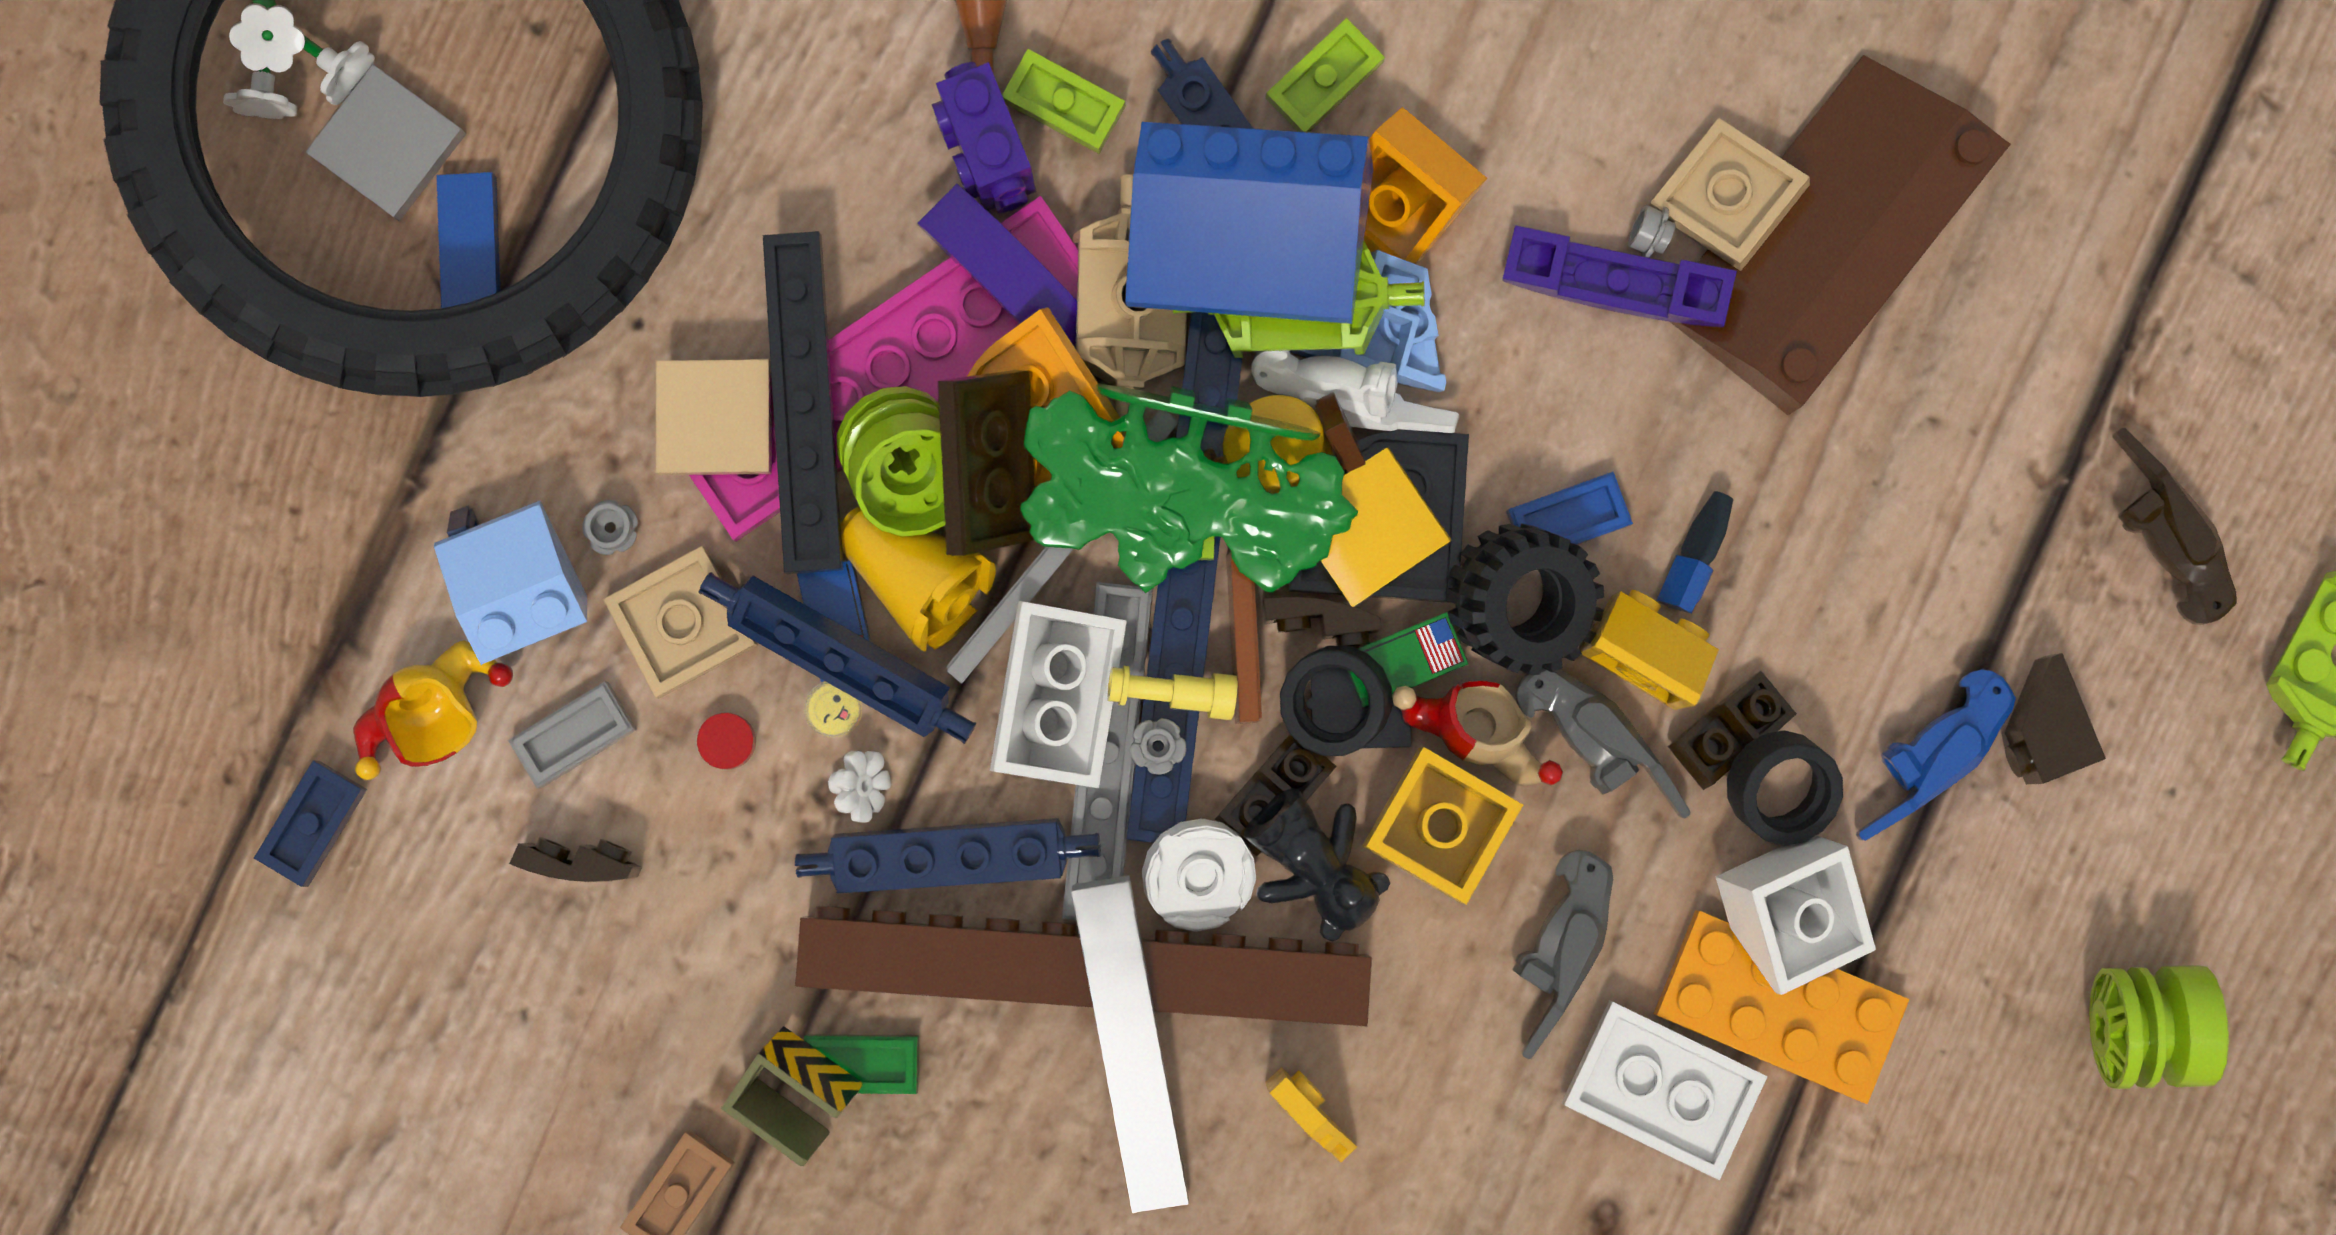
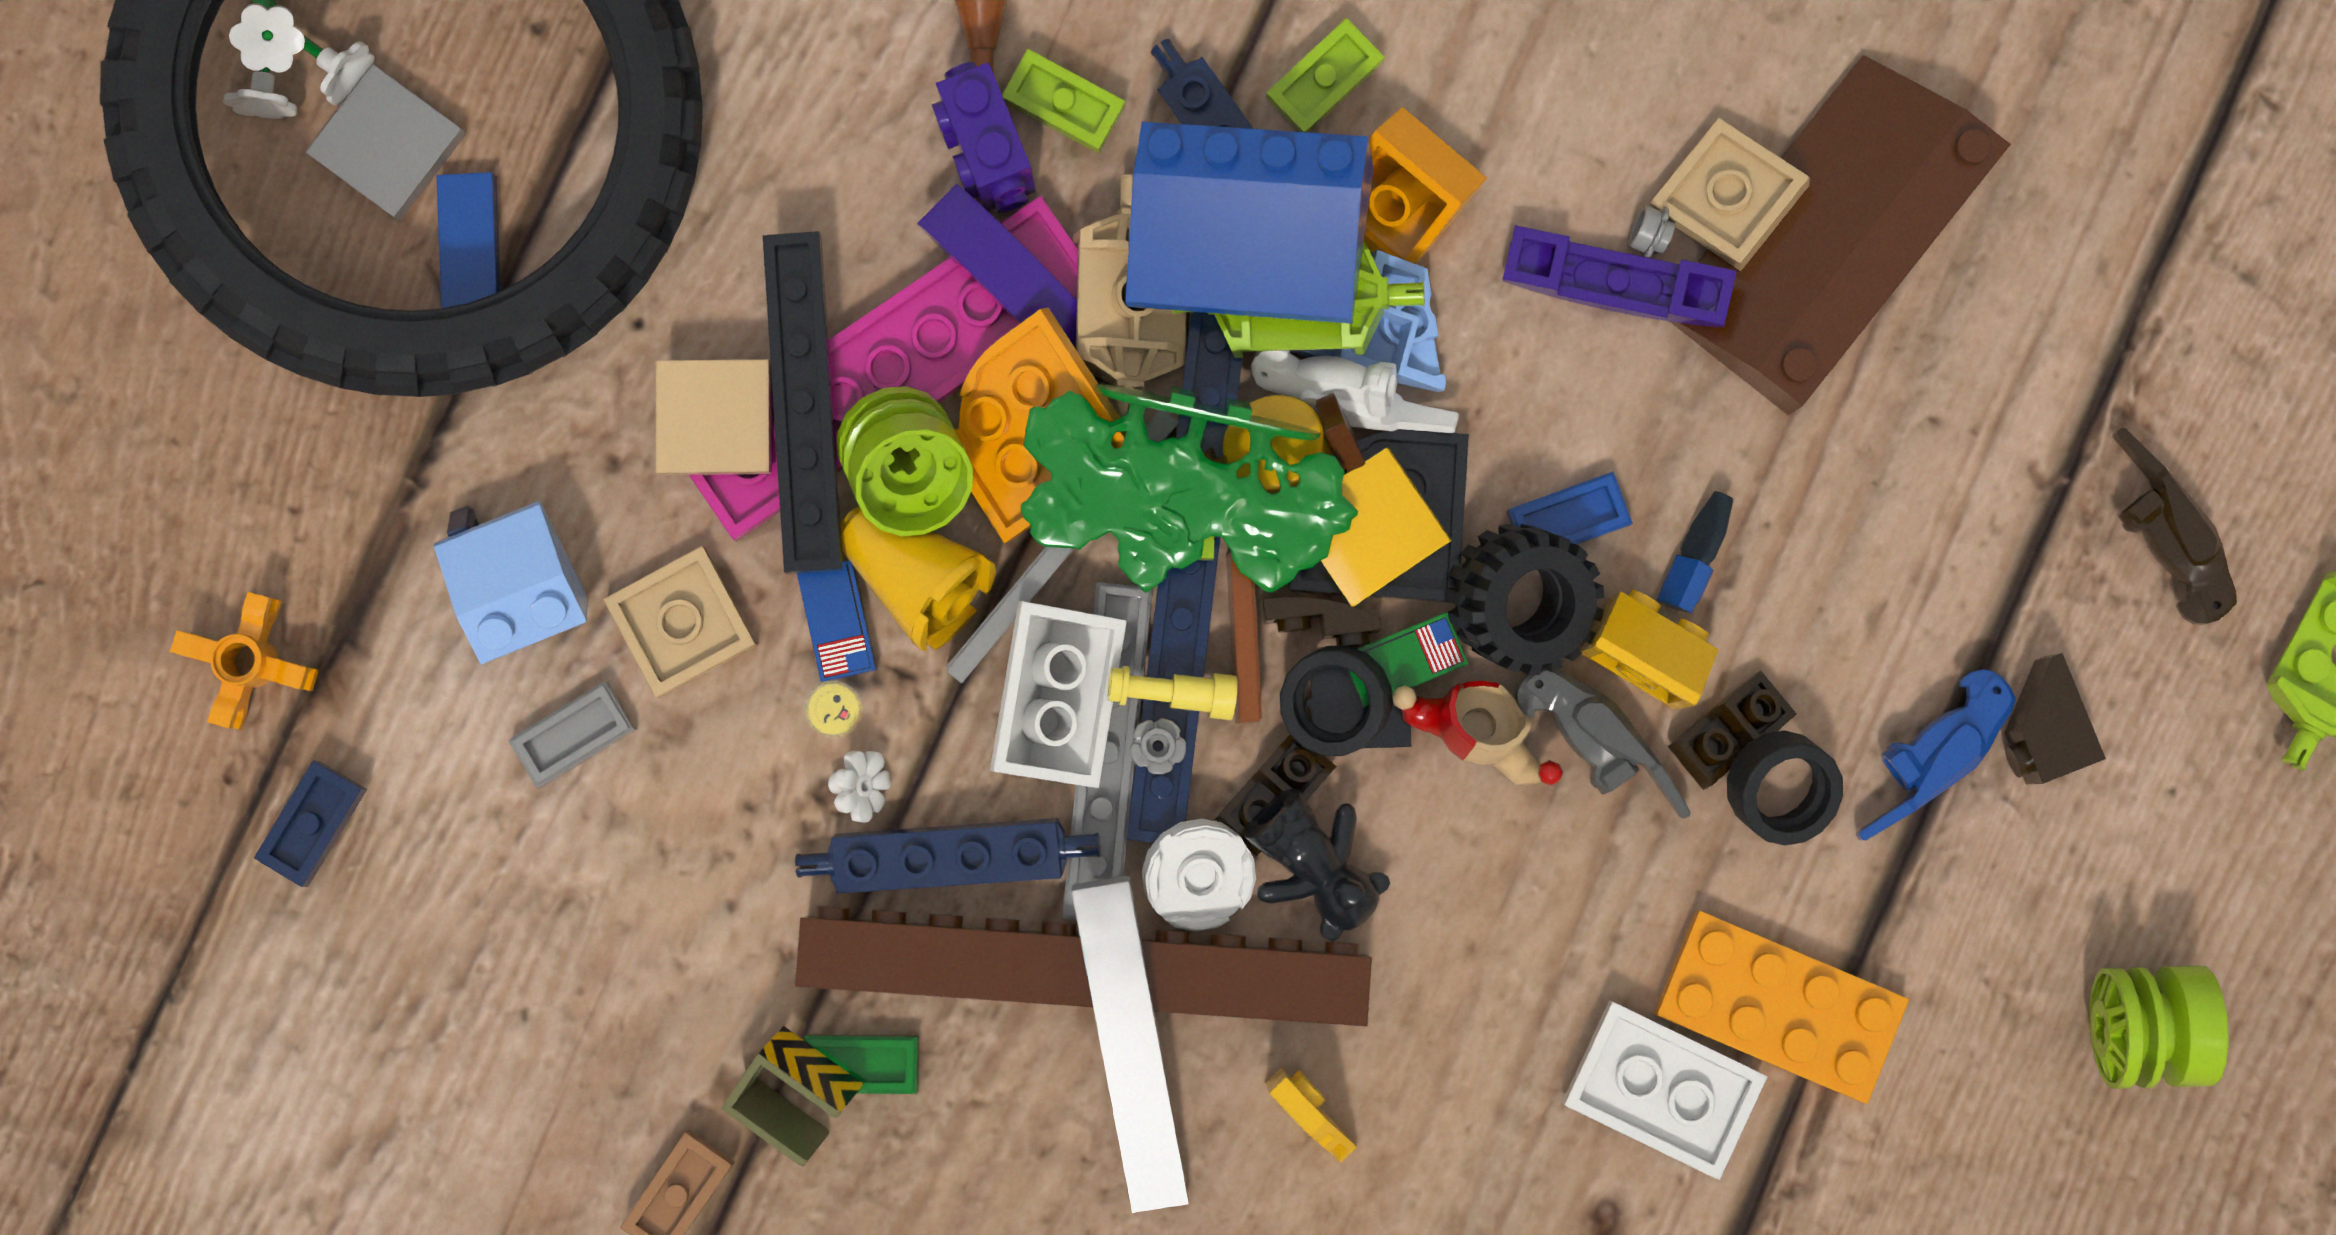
(233, 697): none -> light orange pin
(424, 711): yellow piece -> none
(590, 863): dark brown slope -> none
(595, 527): light grey plate -> none
(726, 741): red tile -> none
(838, 656): dark blue plate -> none
(985, 460): dark brown tile -> none
(1442, 825): yellow brick -> none
(1568, 938): dark grey animal -> none
(1797, 911): white slope -> none

